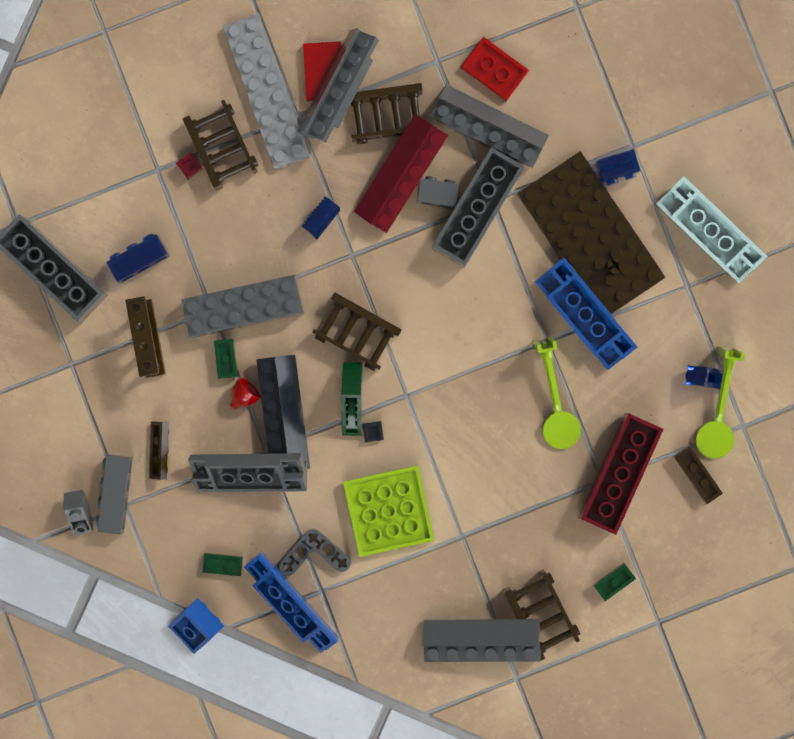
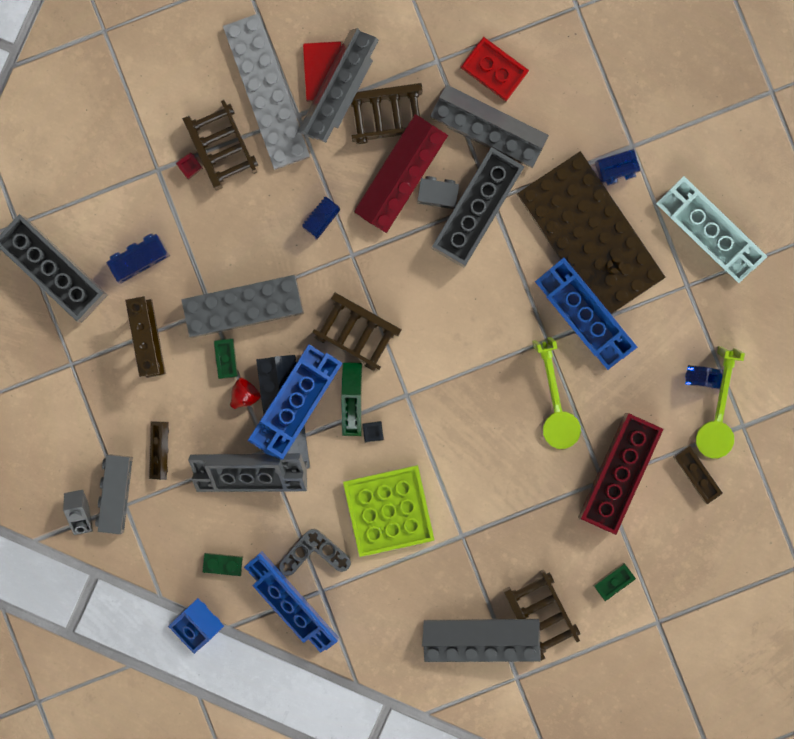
(294, 402): none -> blue slope

